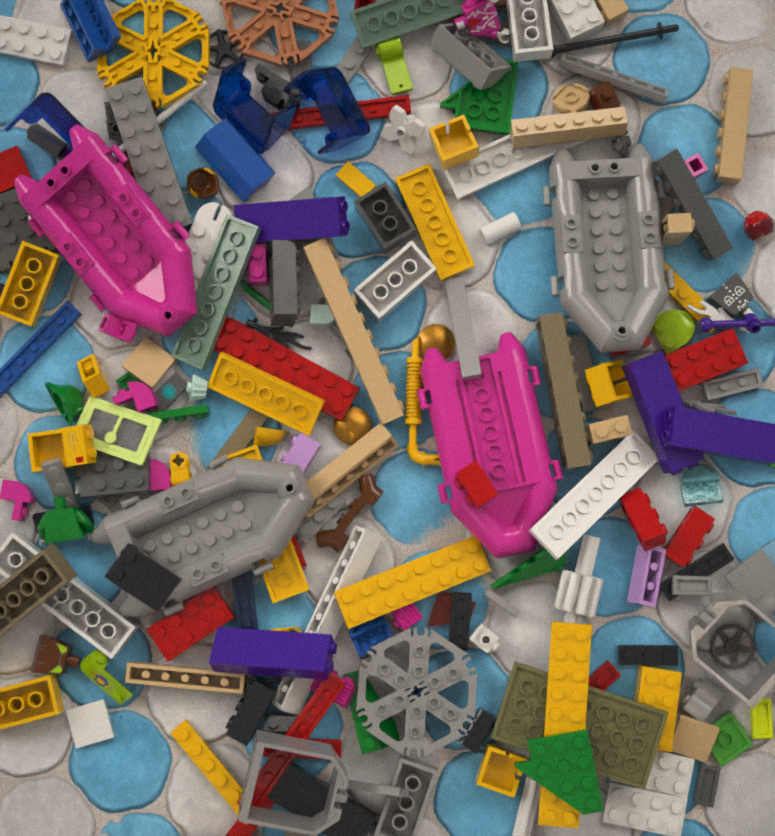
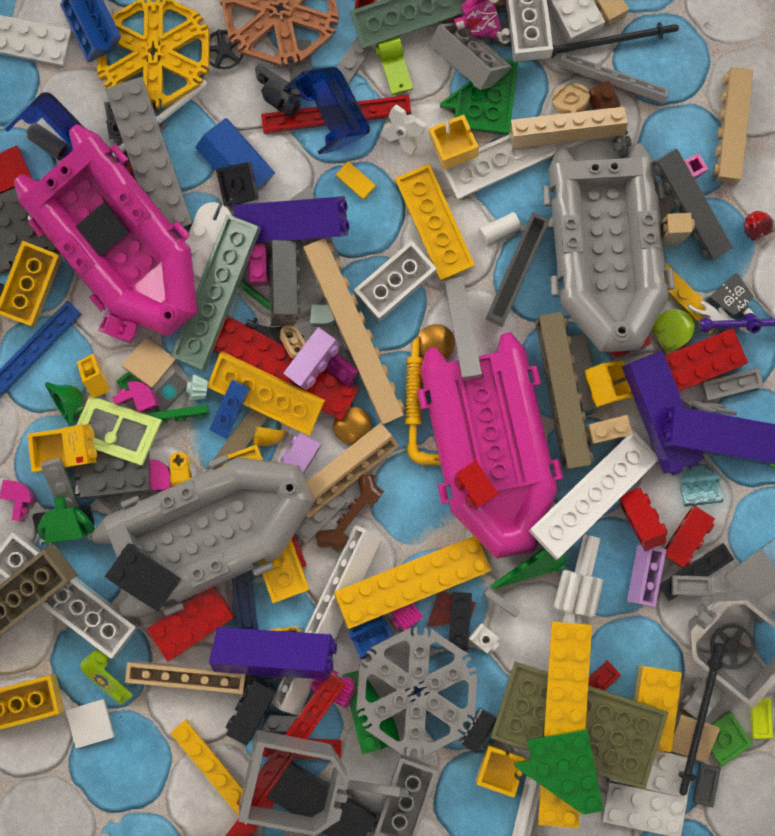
(53, 656): reddish brown torso -> none
(103, 228): none -> black tile
(202, 183): reddish brown hair -> none
(229, 408): none -> blue plate
(237, 184): none -> black tile
(245, 113): clear blue windscreen -> none
(291, 344): none -> tan plate
(312, 359): none -> lavender brick
(342, 370): none -> magenta plate
(385, 217): dark grey brick -> none
(517, 269): none -> dark grey brick
(648, 654): black plate -> none
(715, 664): none -> black bar

